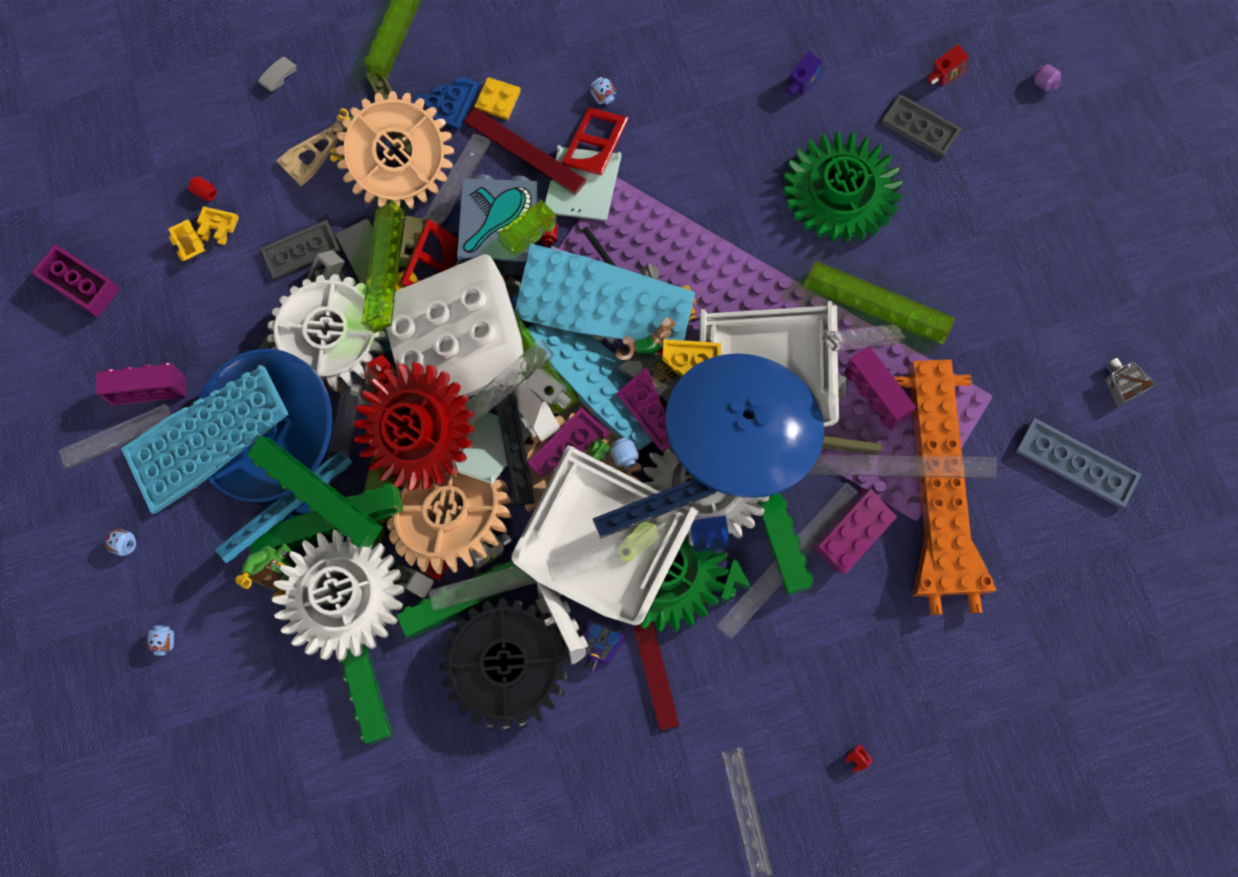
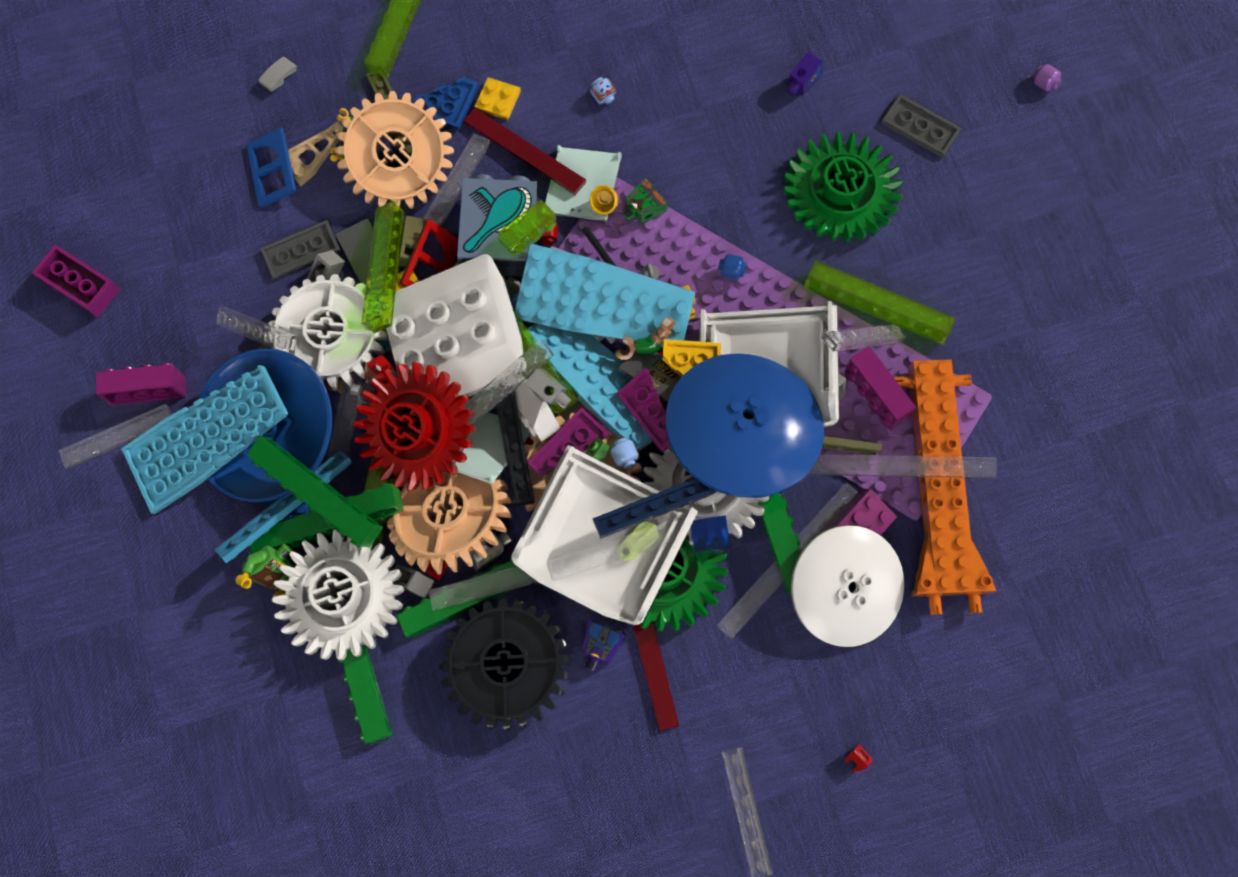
(120, 542): light blue head -> none
(160, 639): light blue head -> none
(186, 240): yellow cylinder -> none
(202, 188): red brick -> none
(216, 219): yellow plate -> none
(256, 330): none -> clear plate
(277, 141): none -> blue window
(552, 604): white container -> none
(597, 163): red window -> none
(603, 200): none -> yellow piece
(644, 203): none -> torso
(732, 267): none -> blue head
(735, 577): green slope -> none
(823, 579): none -> white dish
(949, 66): red torso -> none
(1078, 463): sand blue plate -> none
(1127, 381): torso -> none

